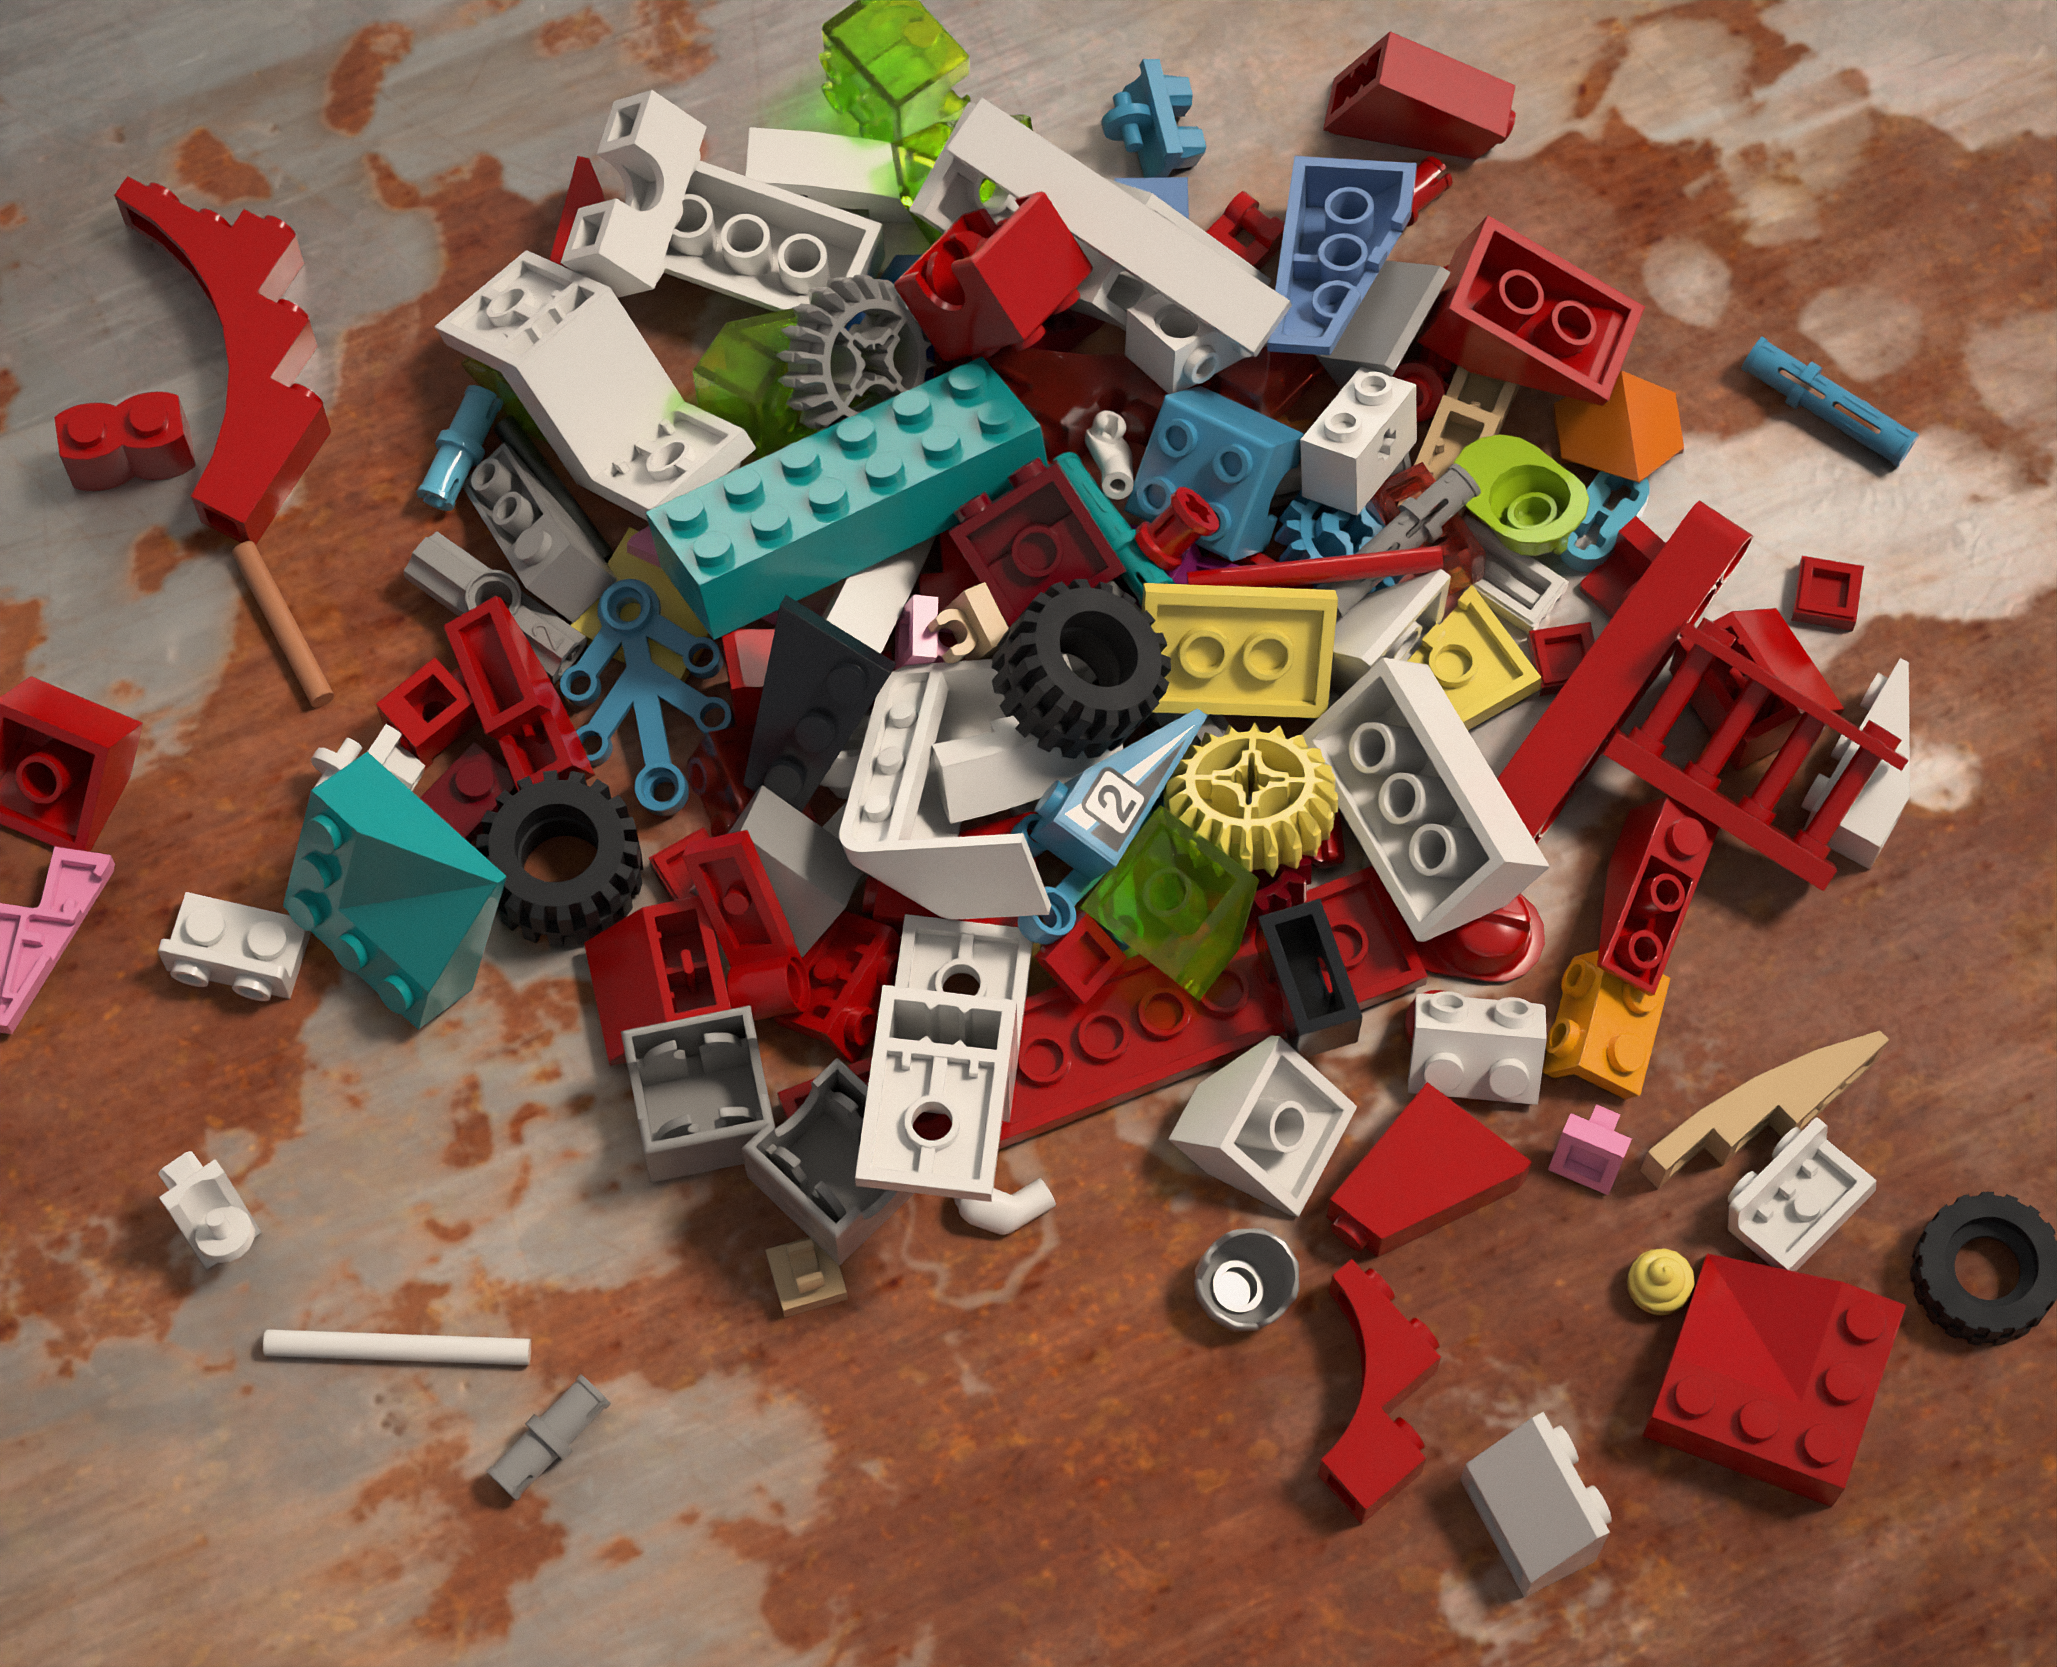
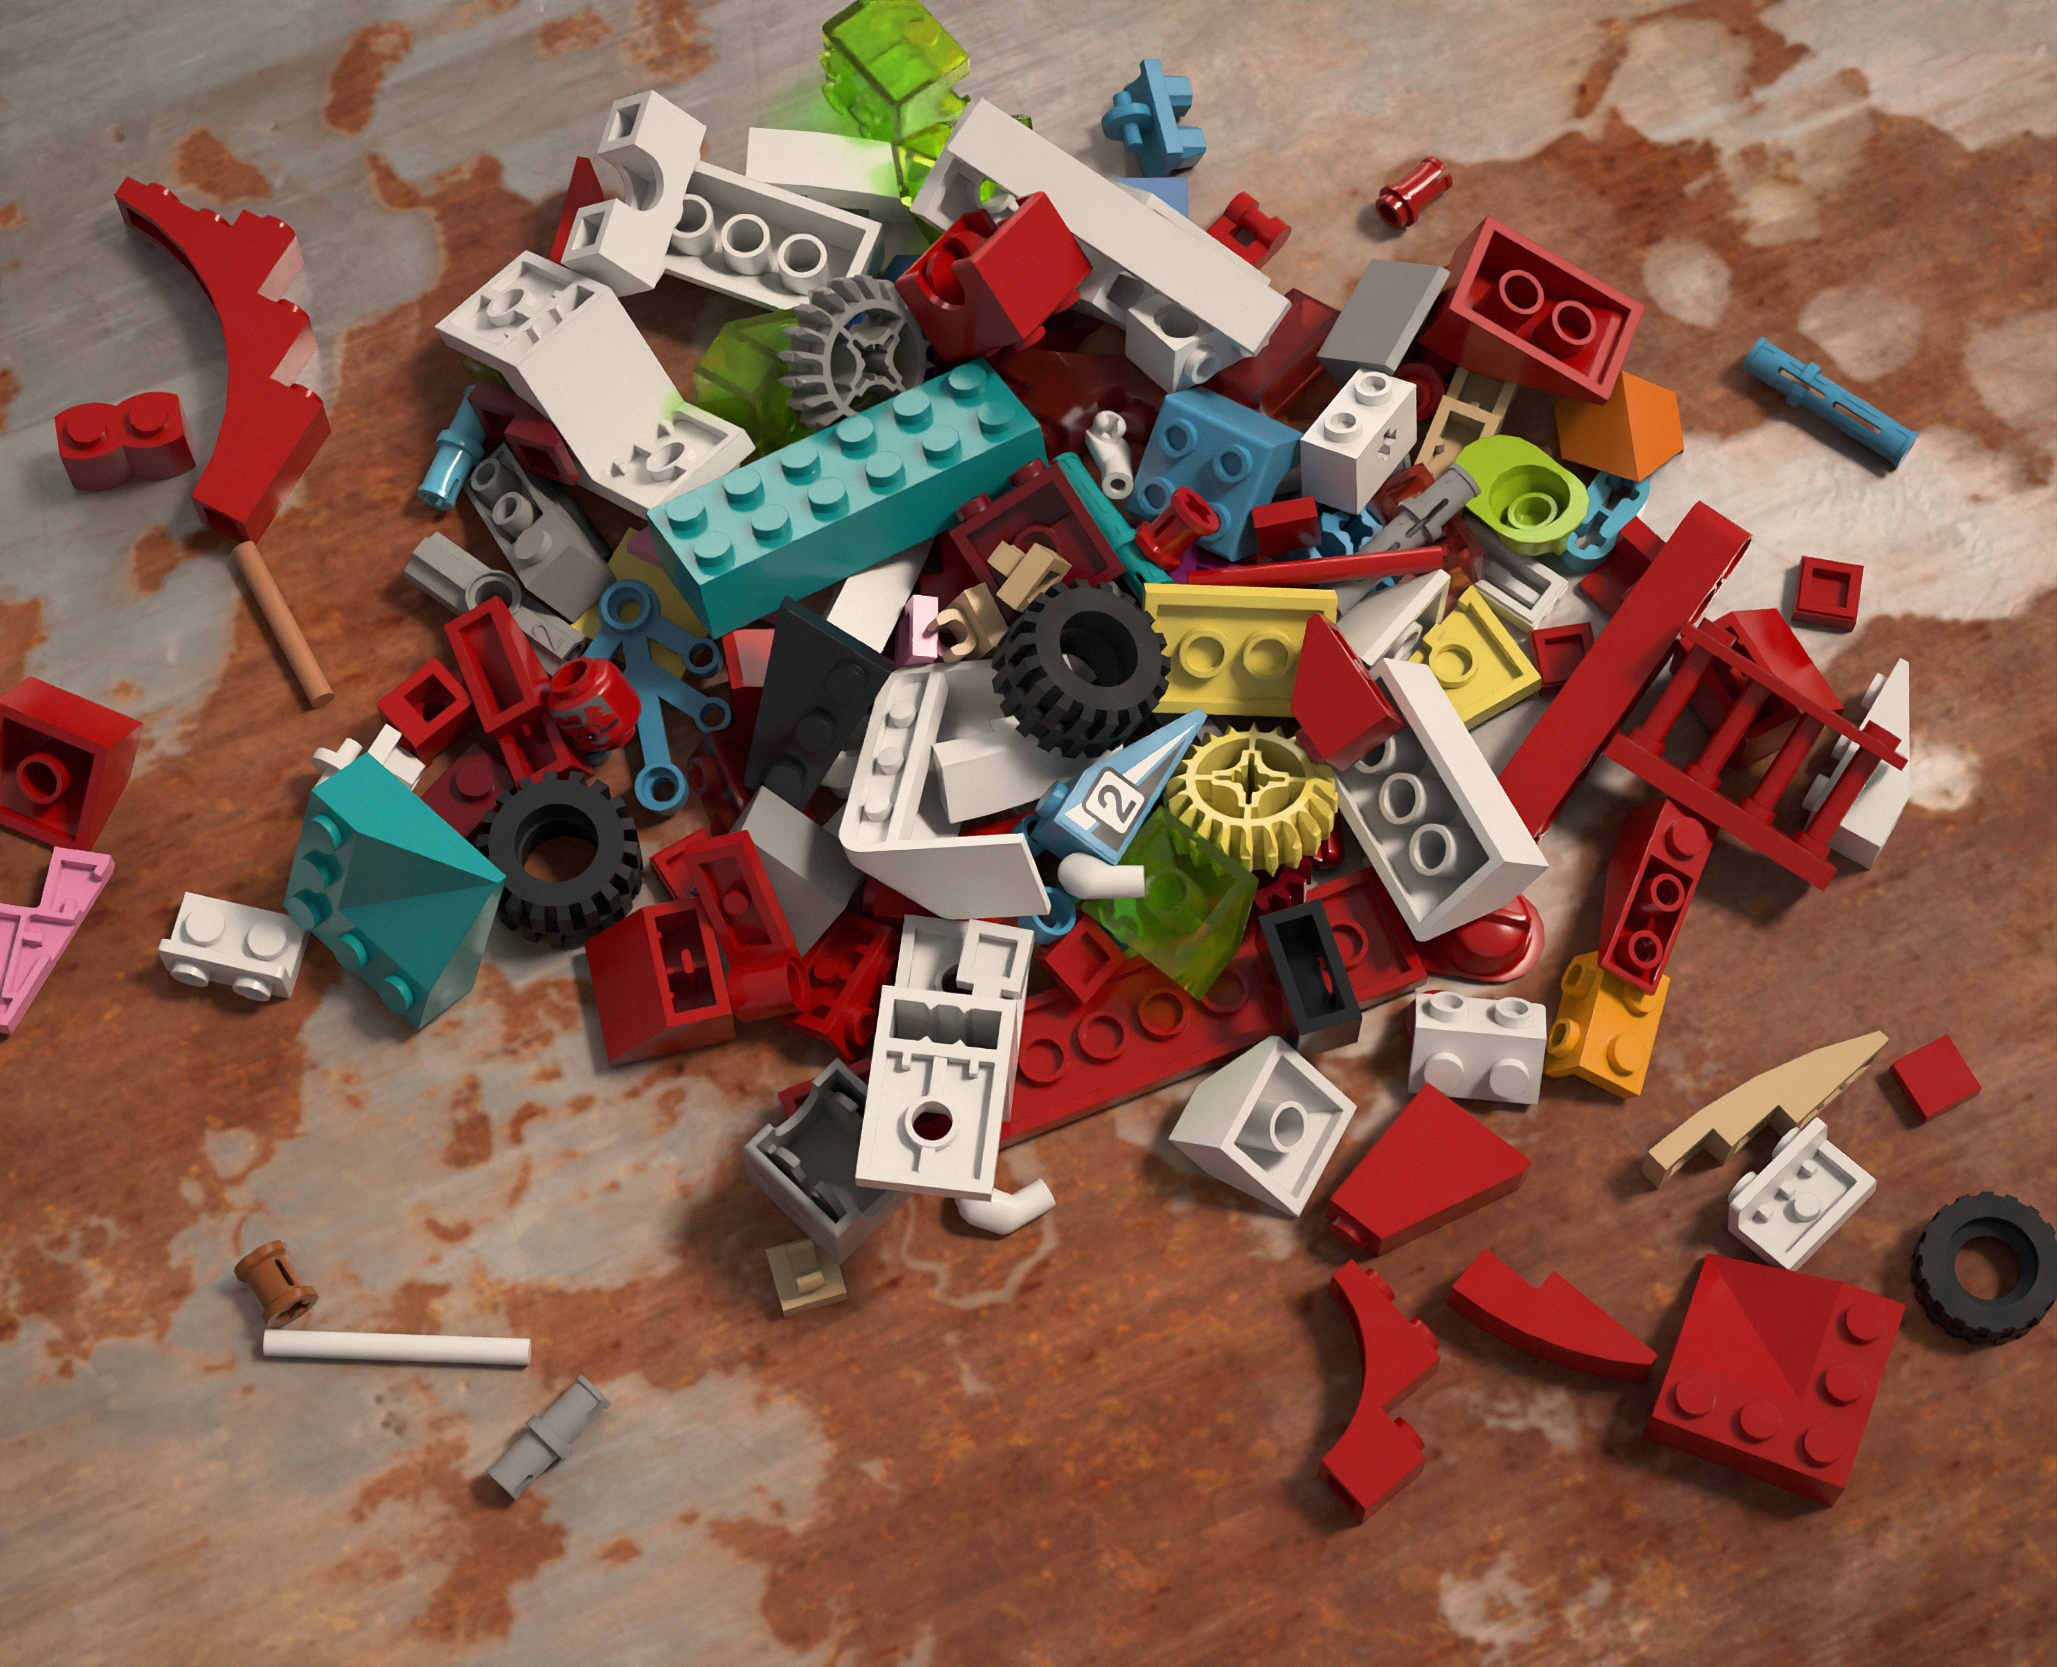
(207, 1210): white hips -> none
(276, 1284): none -> dark orange bush
(527, 431): none -> dark red slope
(593, 704): none -> red head
(697, 1091): light grey piece -> none
(995, 960): none -> white plate
(1026, 573): none -> tan tile
(1092, 878): none -> white arm
(1247, 1279): light grey hair -> none
(1287, 526): none -> red tile
(1334, 243): medium blue wedge -> none
(1338, 699): none -> red slope
(1420, 101): red slope -> none
(1537, 1504): white slope -> none
(1548, 1321): none -> red slope
(1591, 1150): bright pink tile -> none
(1660, 1281): light yellow plate -> none
(1935, 1079): none -> red tile

